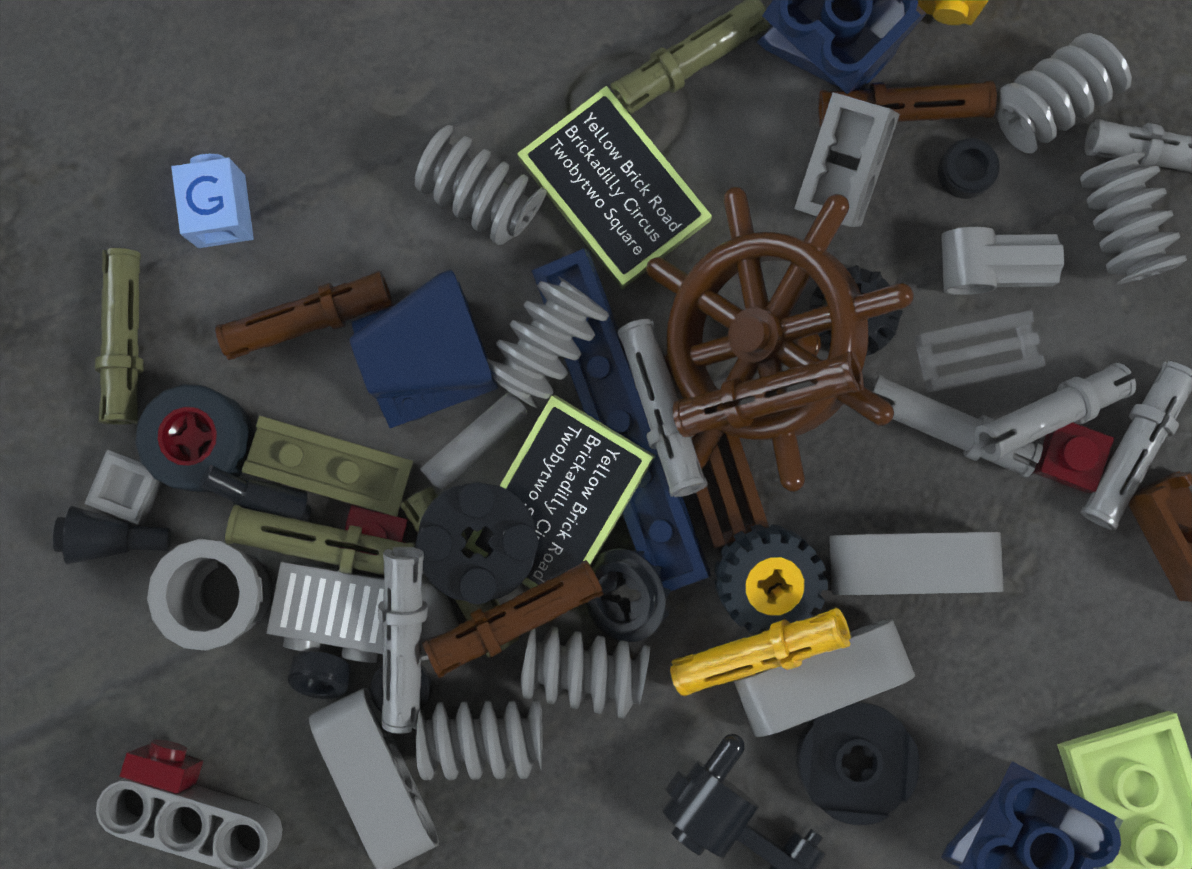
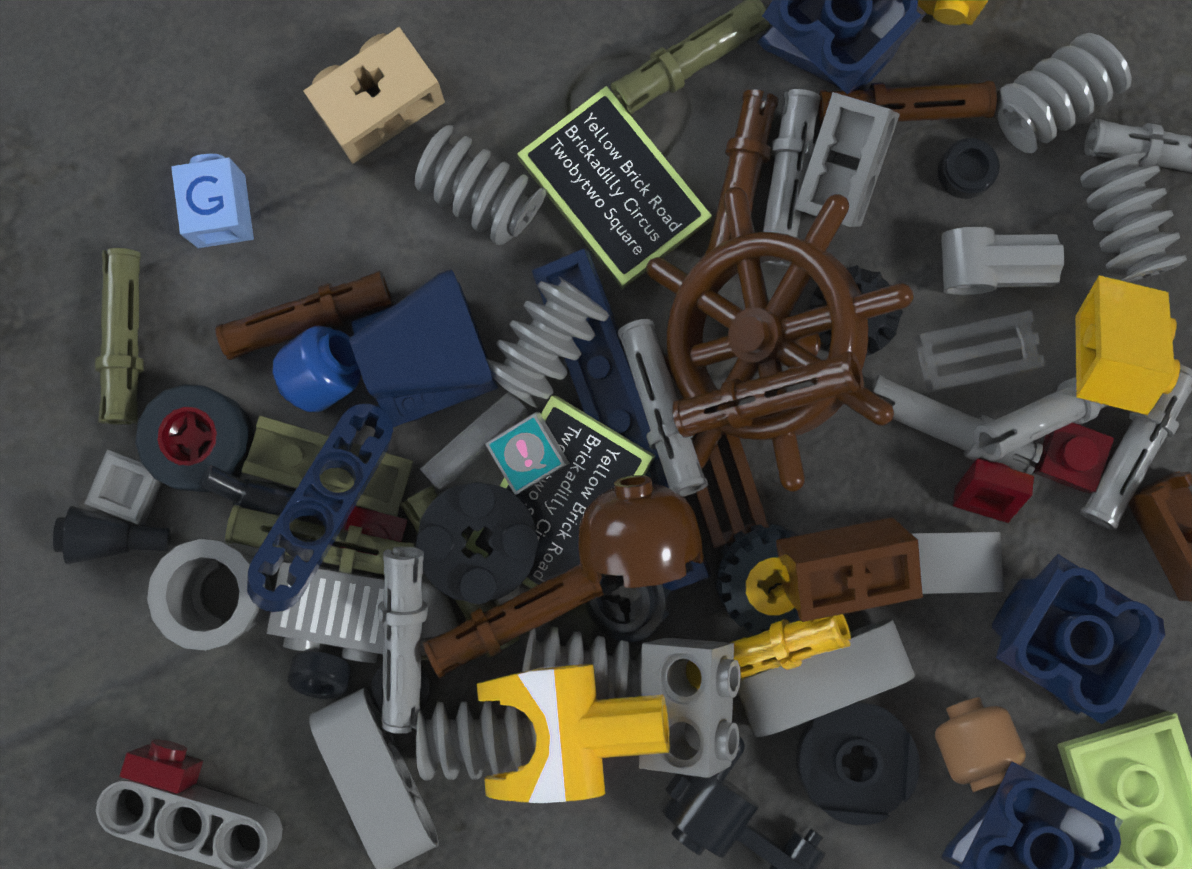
(316, 369): none -> blue head
(316, 501): none -> dark blue beam
(366, 122): none -> tan brick
(527, 453): none -> tile
(572, 732): none -> yellow connector
(638, 534): none -> reddish brown cylinder
(703, 708): none -> light grey brick
(747, 155): none -> reddish brown pin
(792, 157): none -> light grey pin
(851, 568): none -> reddish brown hinge
(979, 744): none -> medium nougat head
(993, 490): none -> dark red plate
(1077, 638): none -> dark blue piece
(1125, 346): none -> yellow brick

